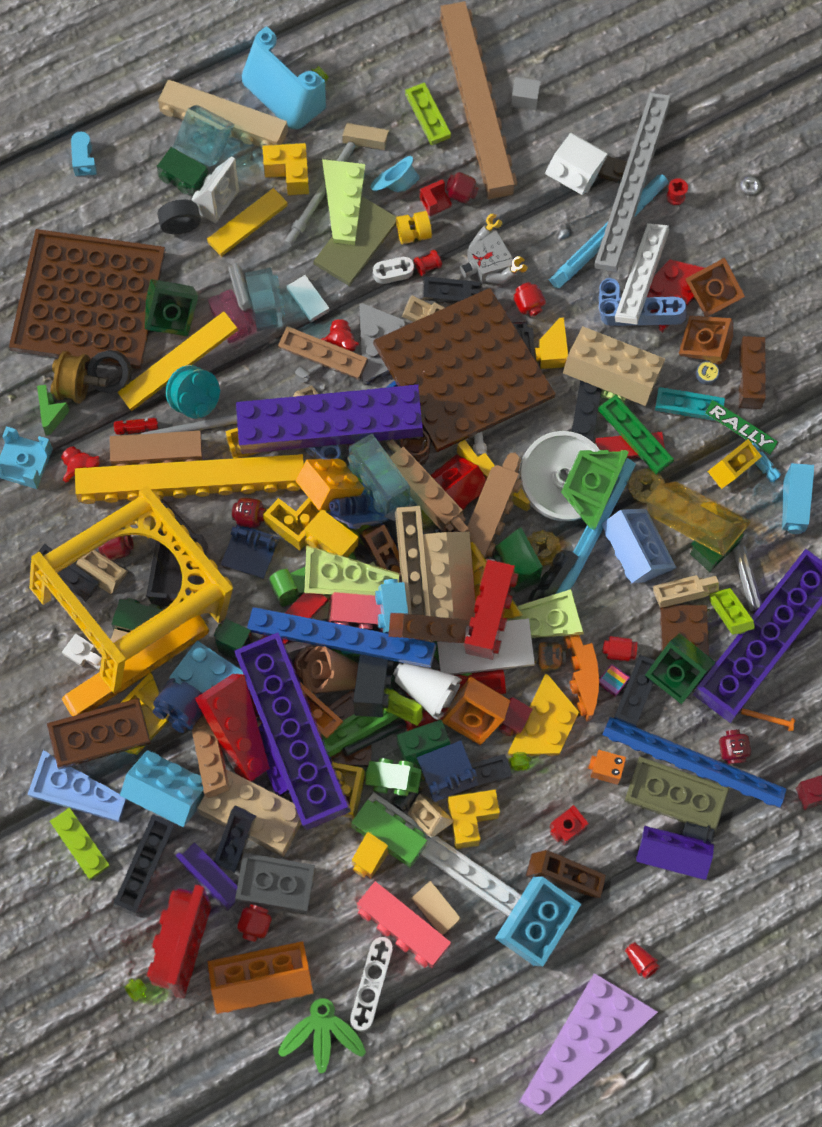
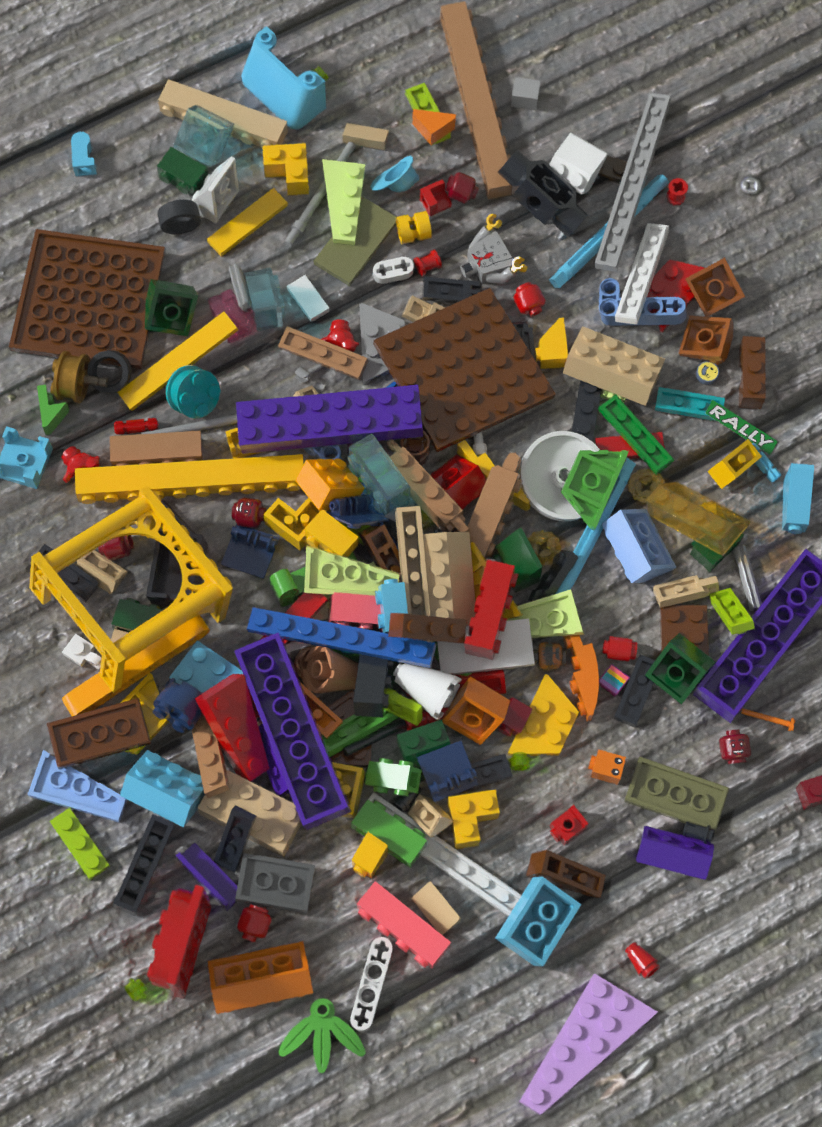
(231, 637): dark green brick -> none
(433, 124): none -> orange slope
(543, 192): none -> black brick
(695, 762): blue plate -> none

